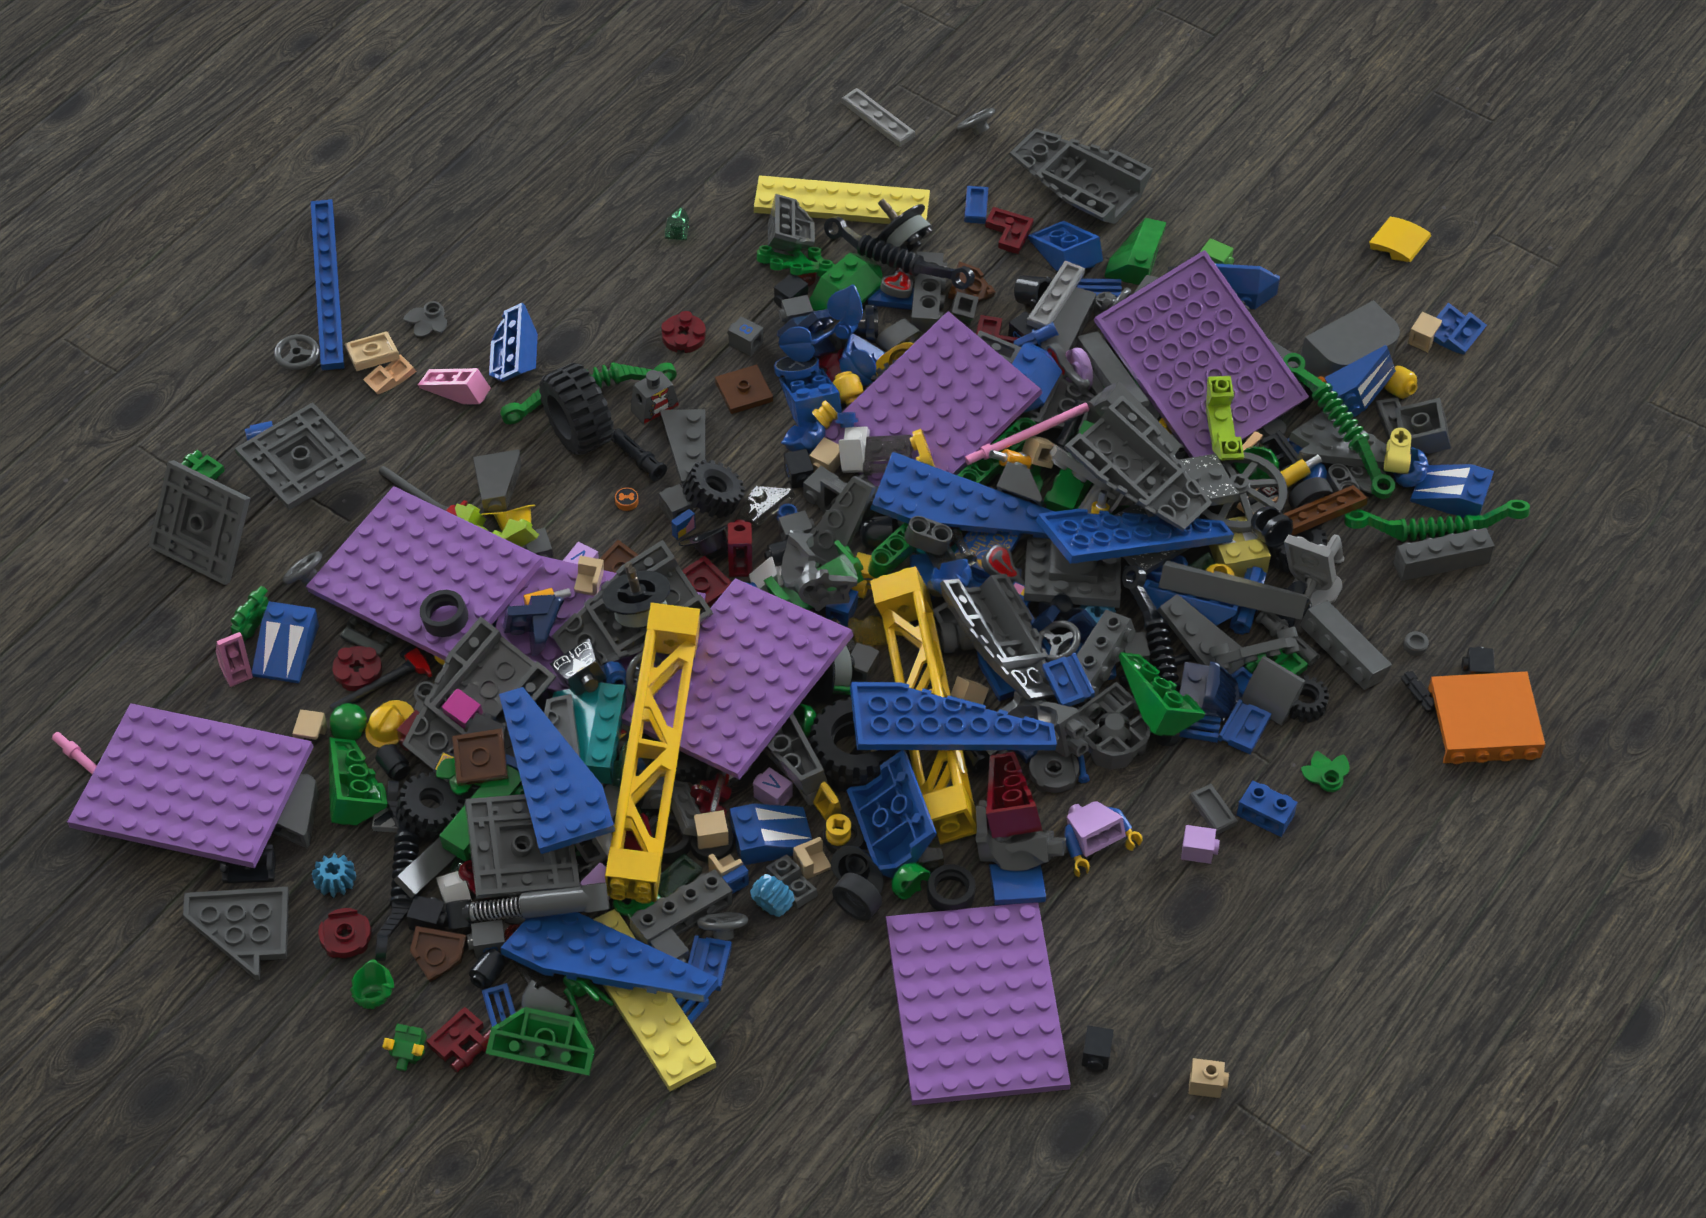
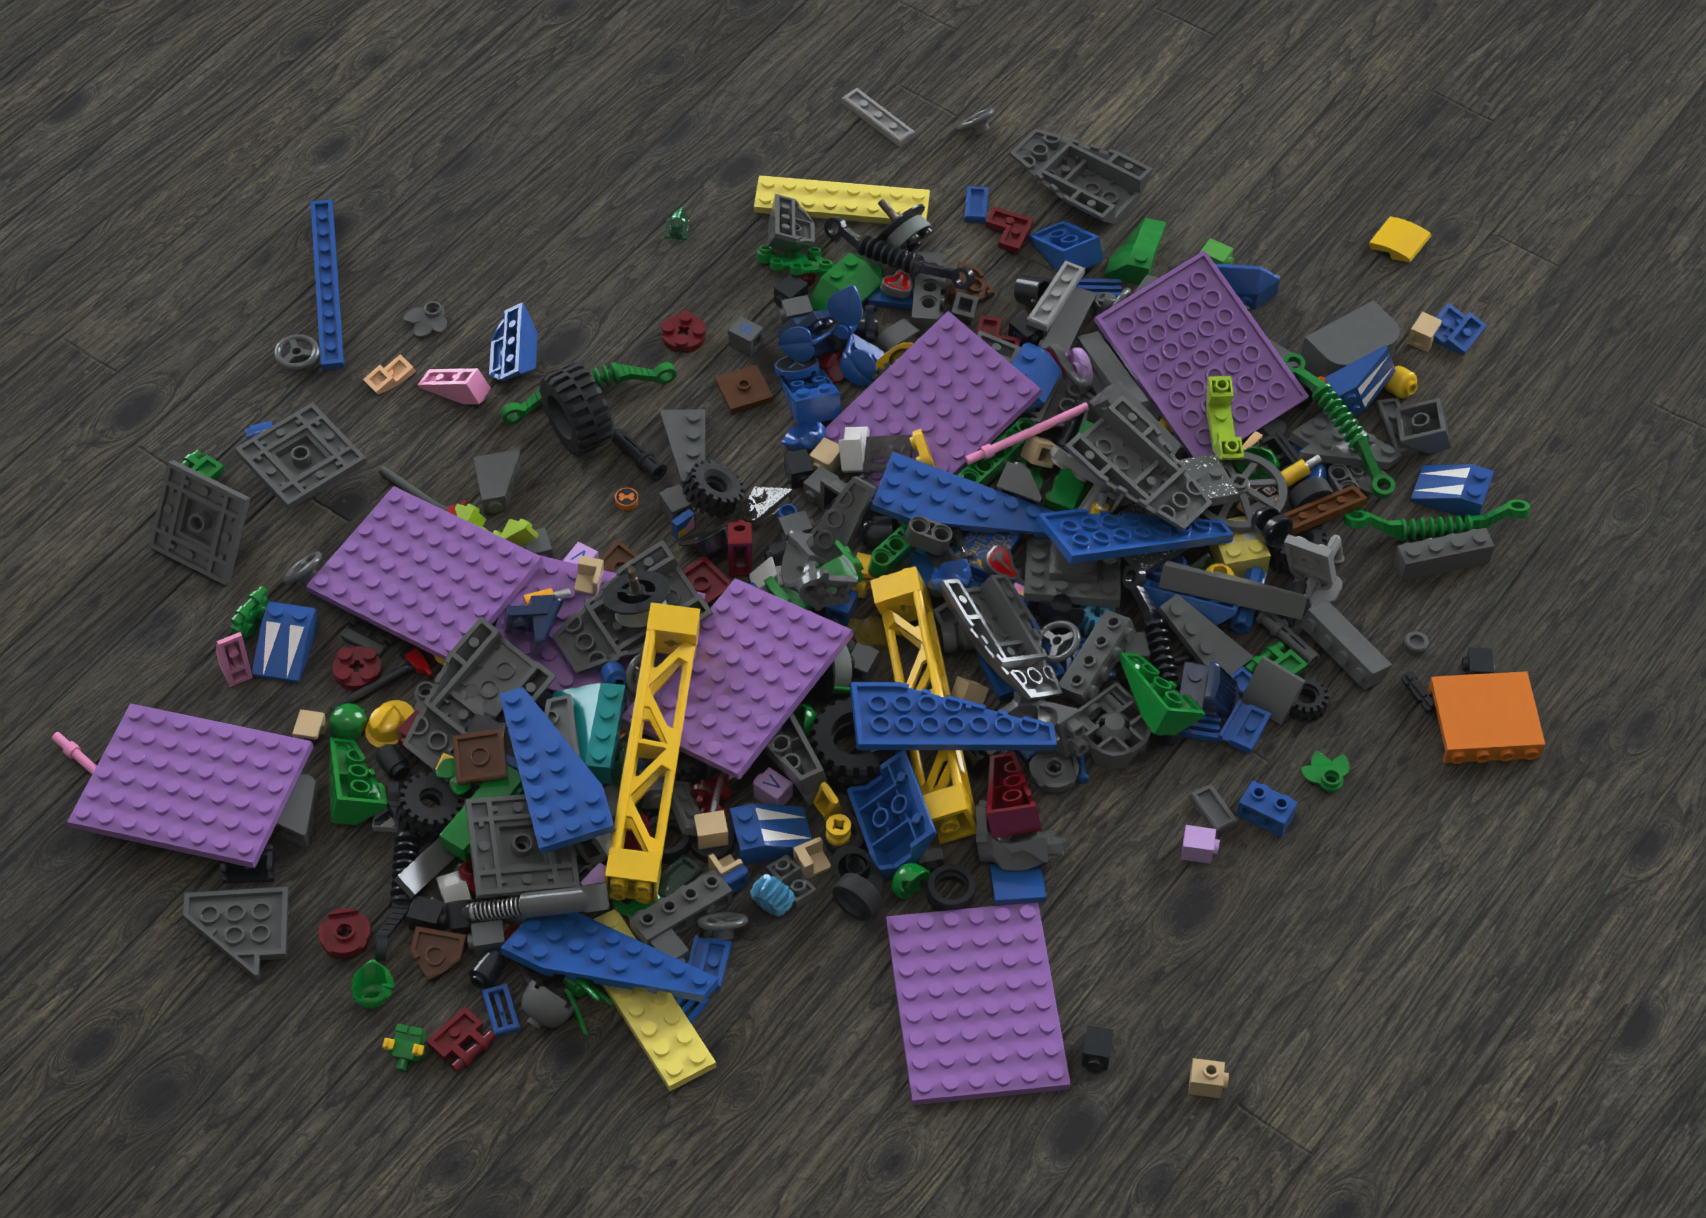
(334, 875): dark azure gear -> none
(372, 351): tan plate -> none
(437, 600): black tyre -> none
(461, 708): dark pink panel -> none
(515, 514): yellow piece -> none
(543, 1040): green wedge -> none
(580, 668): black torso -> none
(653, 395): dark grey torso -> none
(825, 414): yellow wheel -> none
(846, 419): blue plate -> none
(849, 387): yellow head -> none
(1010, 456): light orange piece -> none
(1038, 336): blue axle -> none
(1045, 618): dark blue tile -> none
(1068, 680): blue plate -> none
(1084, 623): dark blue tile -> none
(1094, 828): lavender torso -> none
(1286, 641): dark grey plate -> none
(1398, 453): light yellow piece -> none
(1417, 470): blue hair -> none

